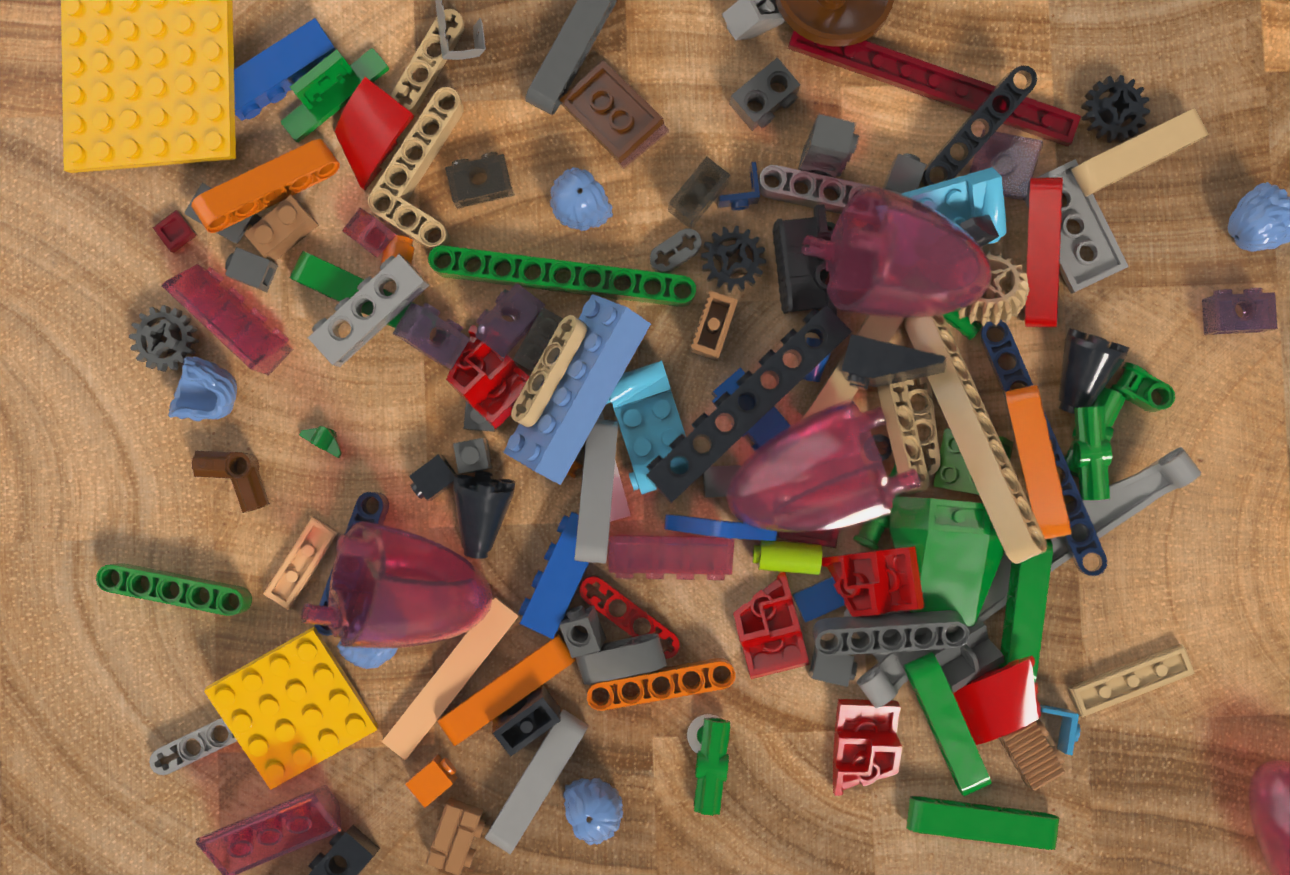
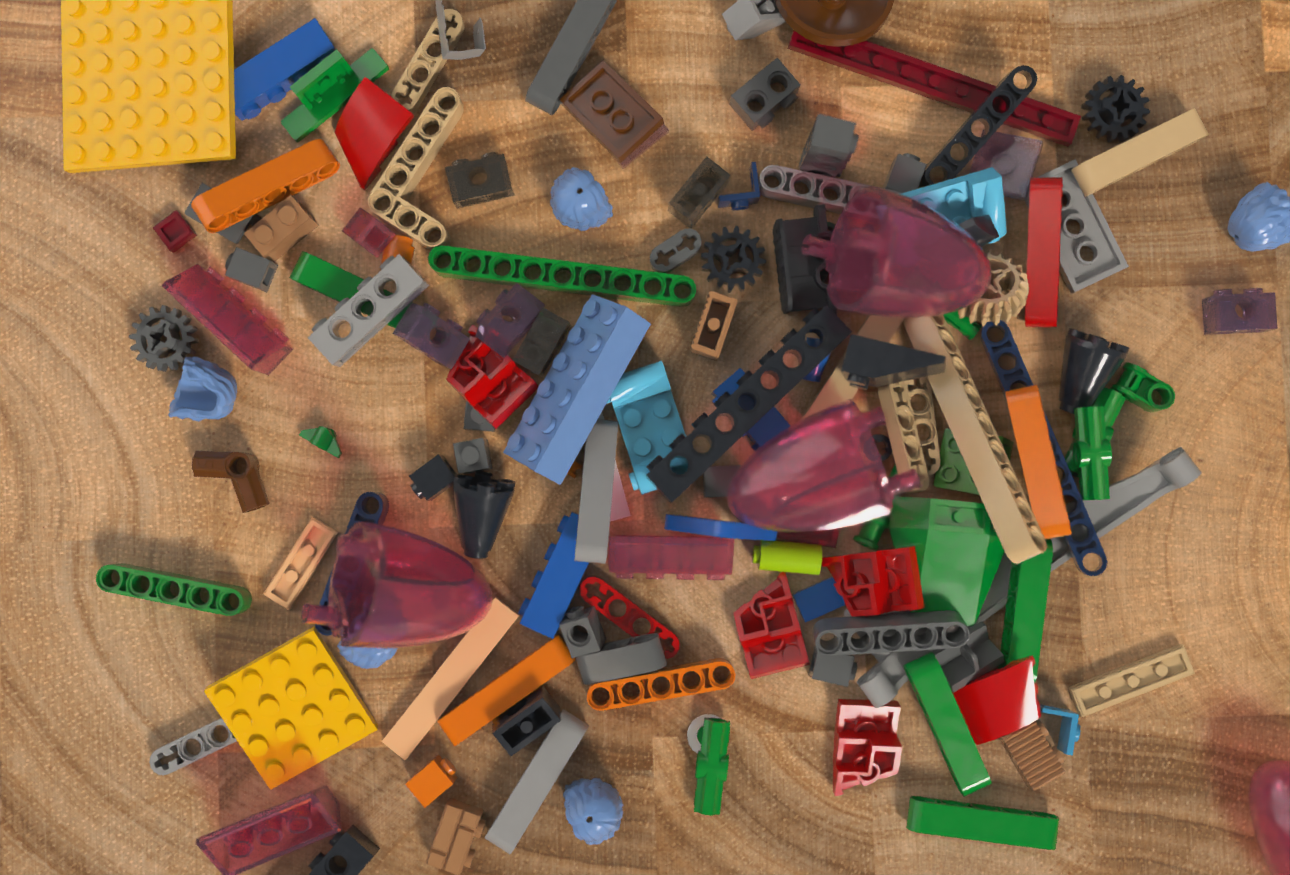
(563, 342): tan beam -> none

